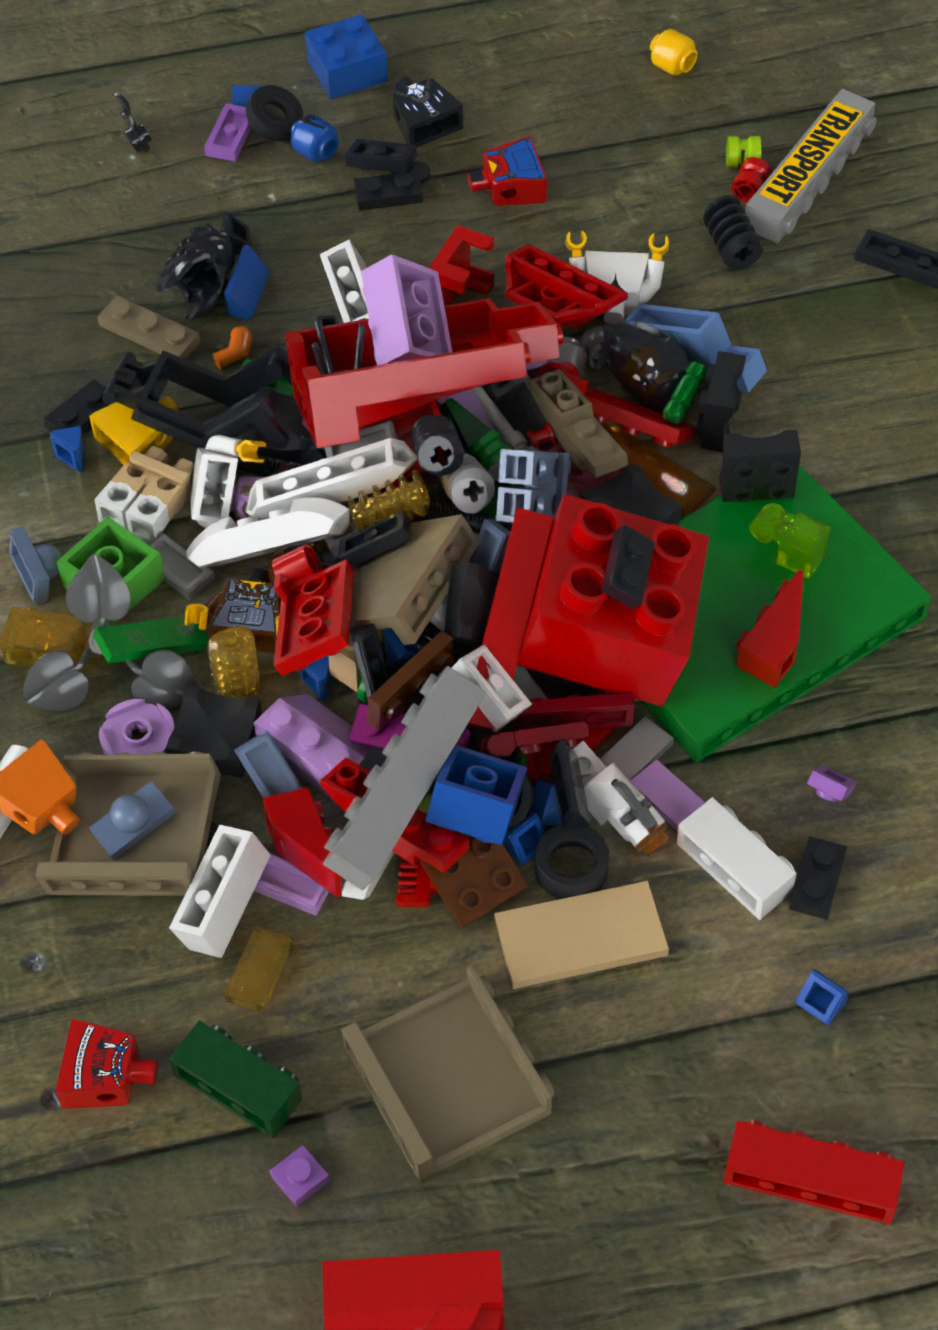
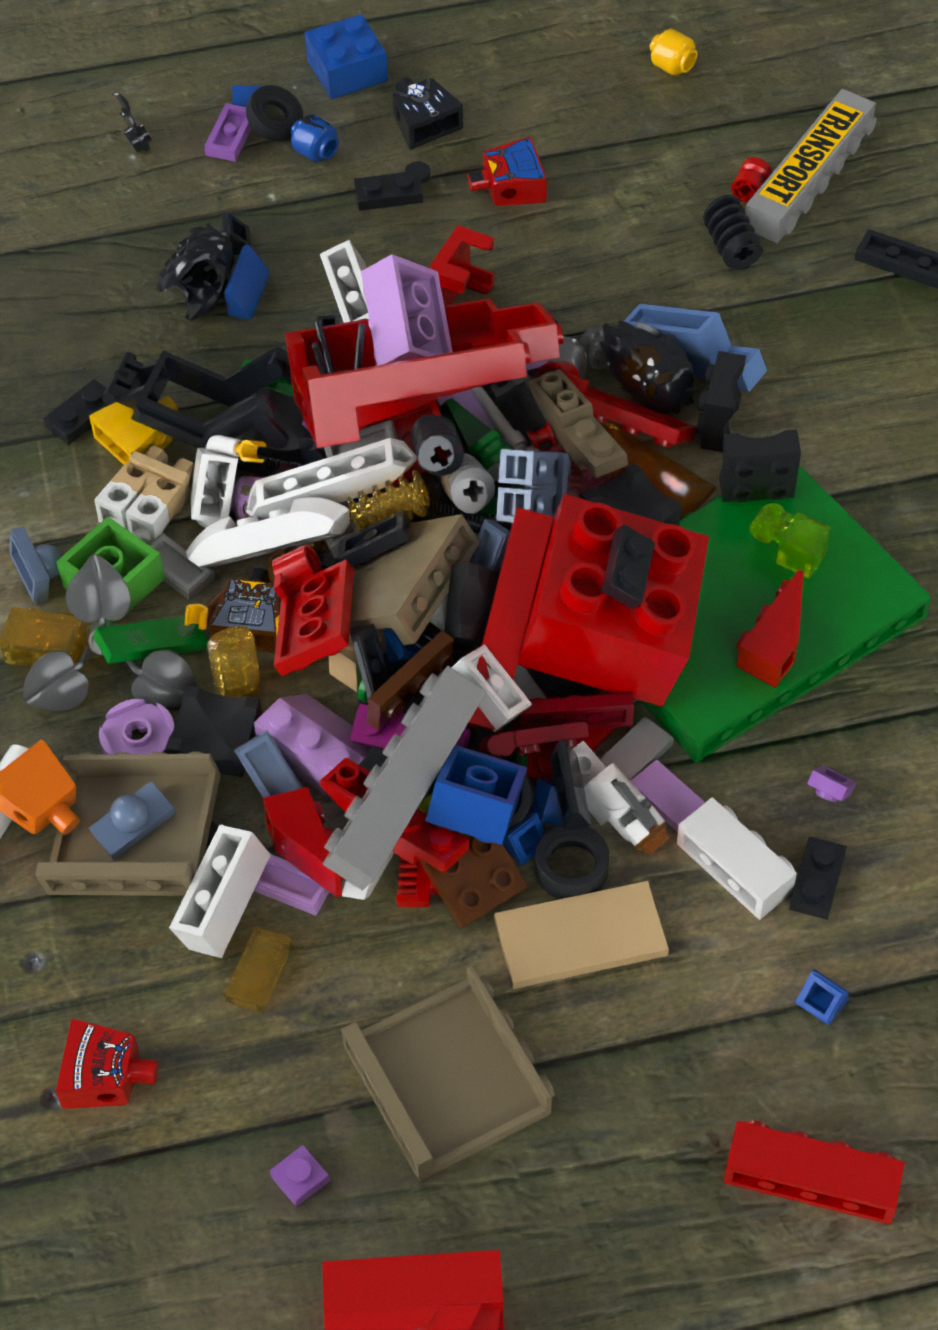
(69, 446): blue slope -> none
(148, 328): dark tan plate -> none
(236, 1077): dark green brick -> none
(238, 347): orange arm -> none
(318, 677): blue slope -> none
(381, 155): black plate -> none
(560, 287): red wedge -> none
(624, 270): white torso -> none
(685, 392): green axle -> none
(748, 147): lime wheel -> none

